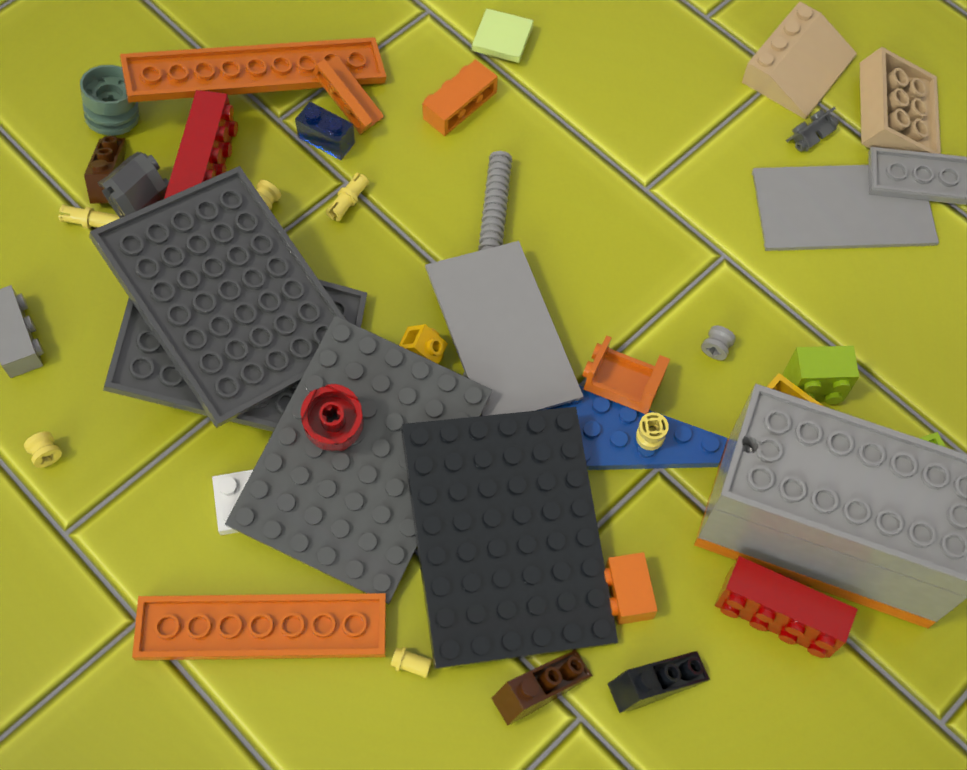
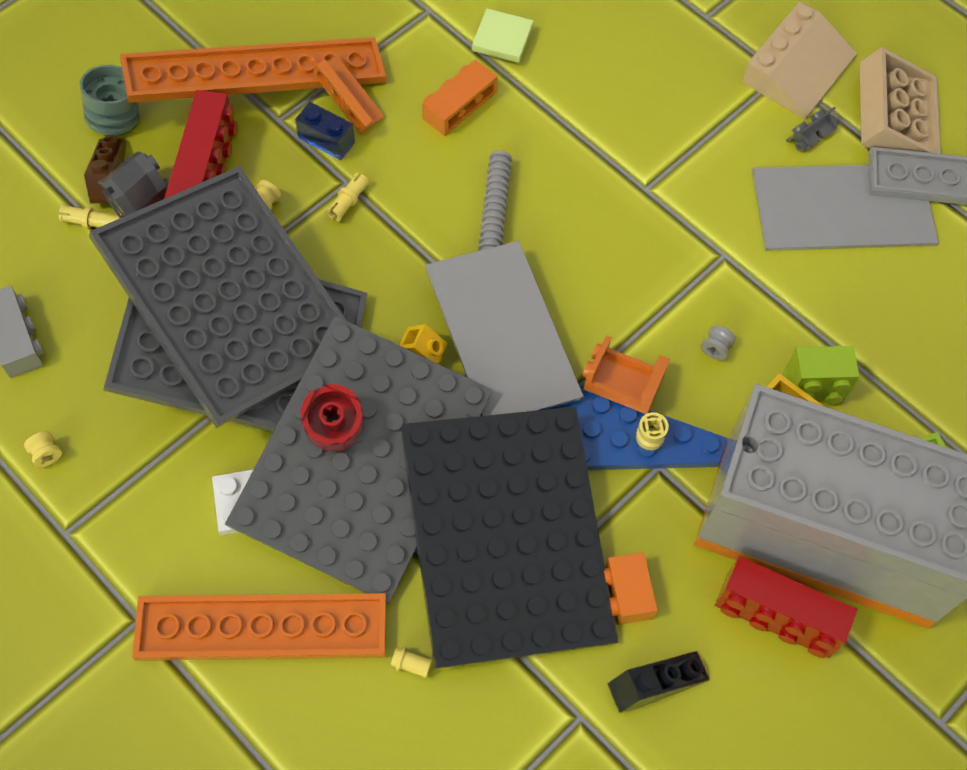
(540, 686): reddish brown slope -> none

